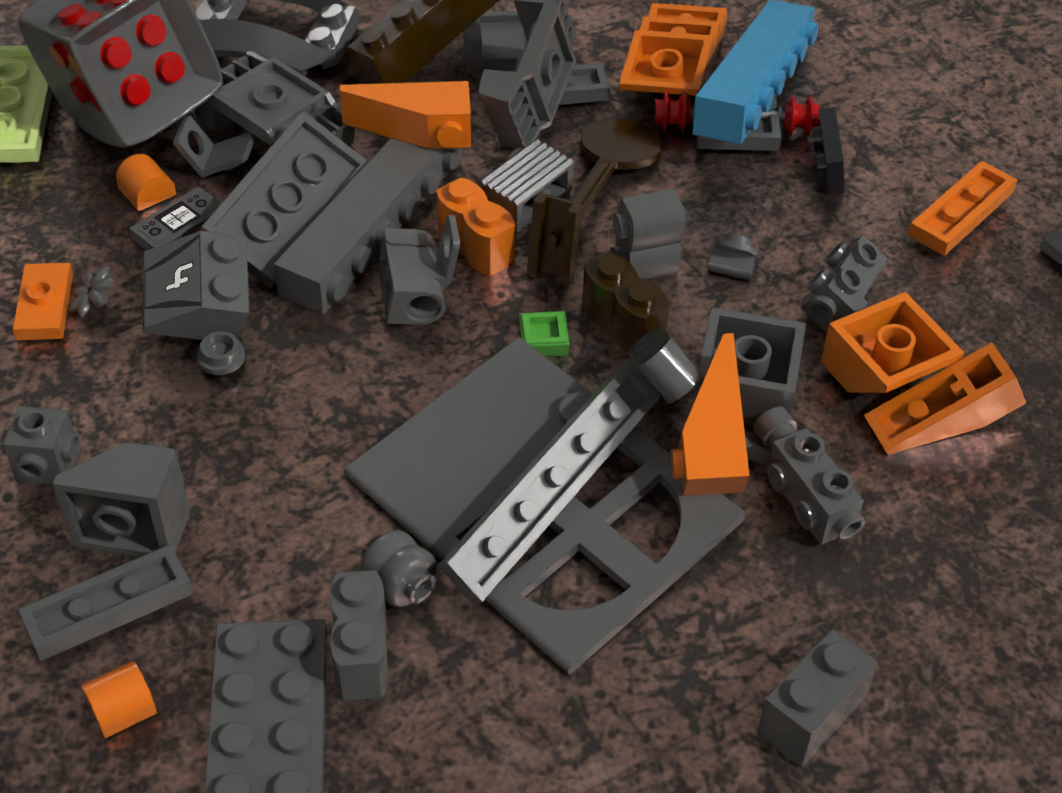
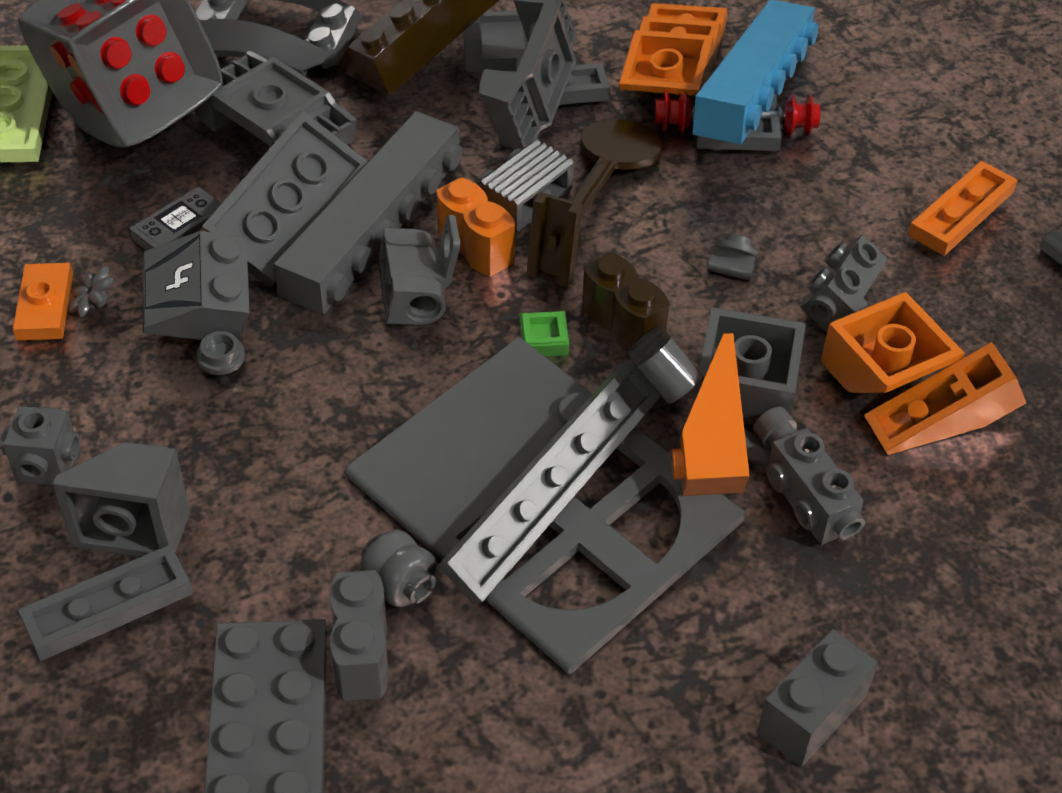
(119, 698): orange brick -> none
(143, 181): orange brick -> none
(212, 157): dark grey bracket -> none
(415, 113): orange slope -> none
(650, 233): dark grey brick -> none
(830, 161): black plate -> none

